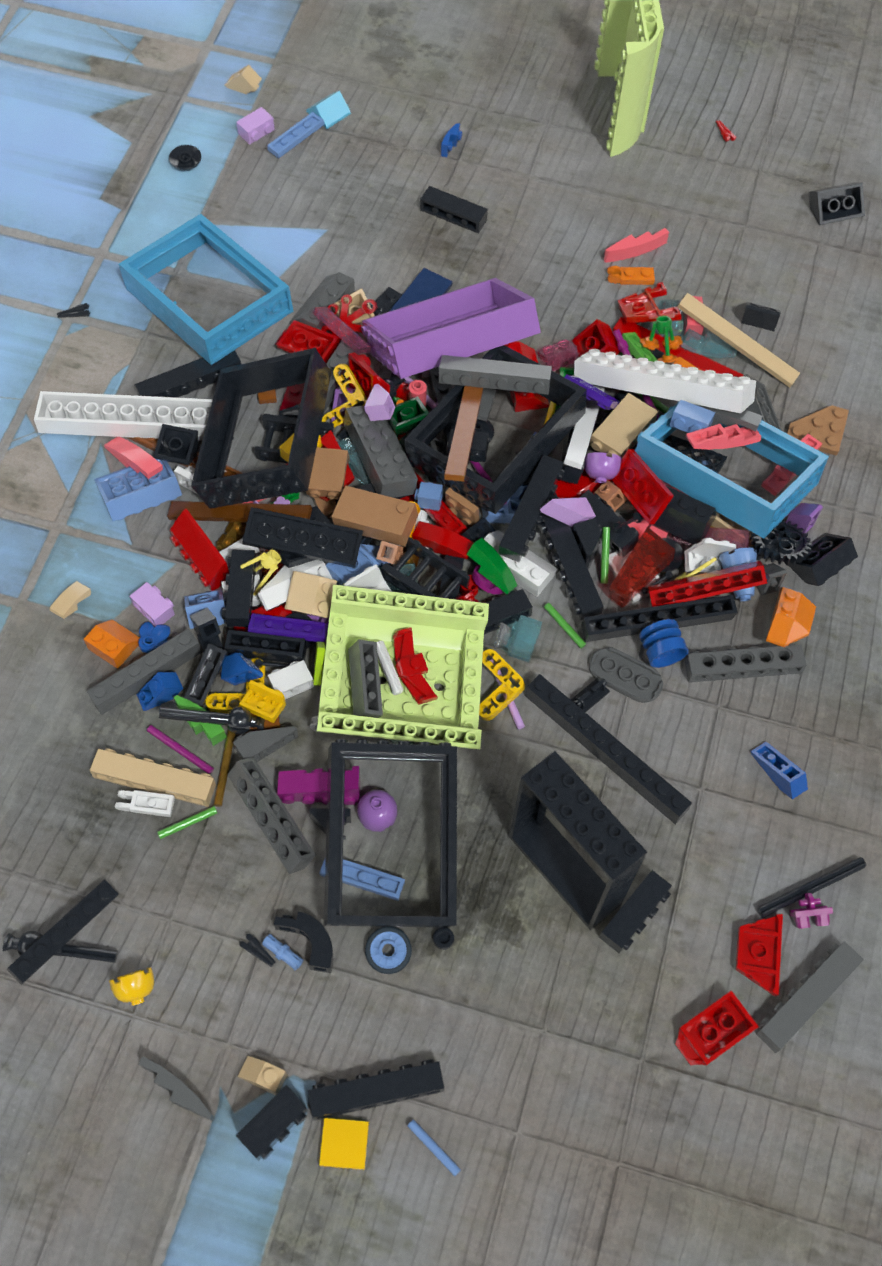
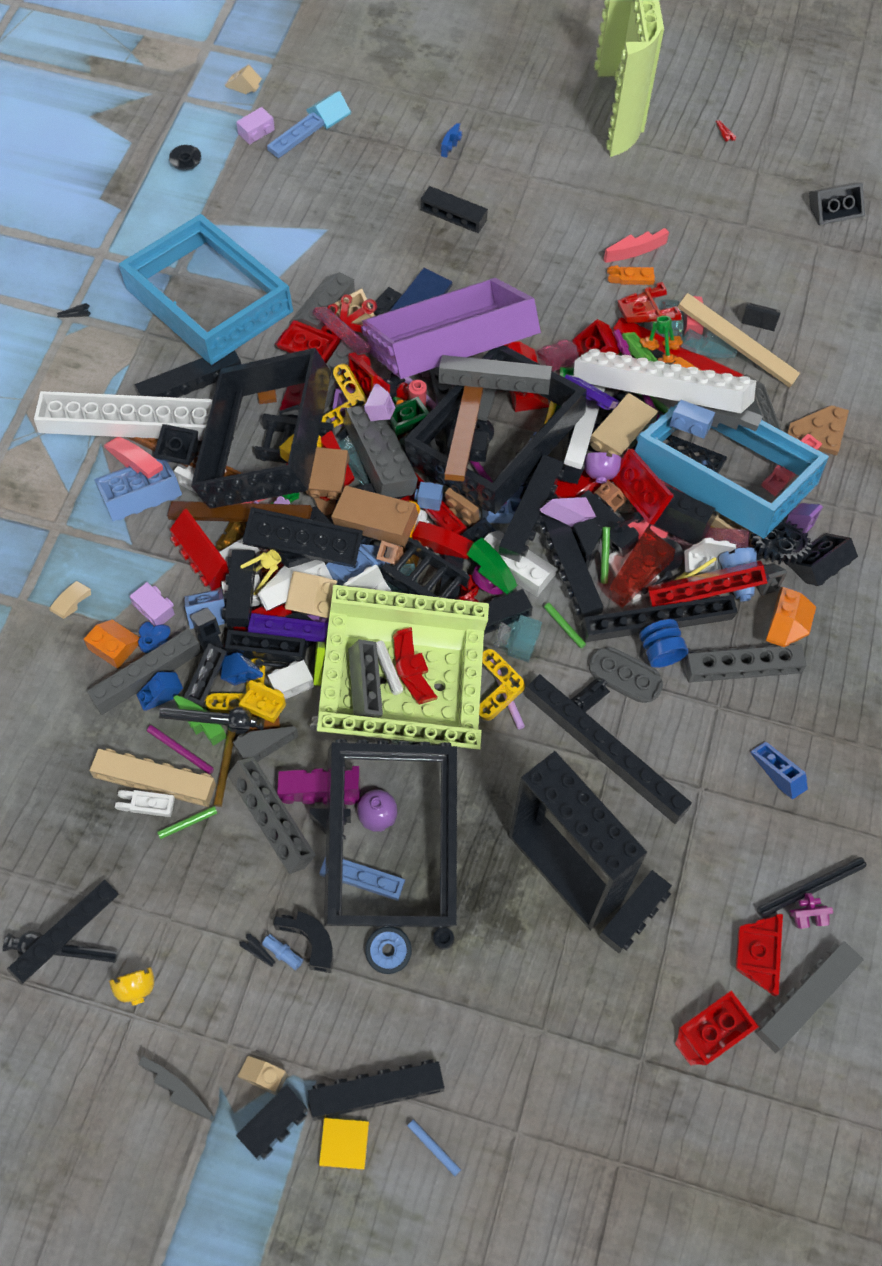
(722, 438): coral slope -> none

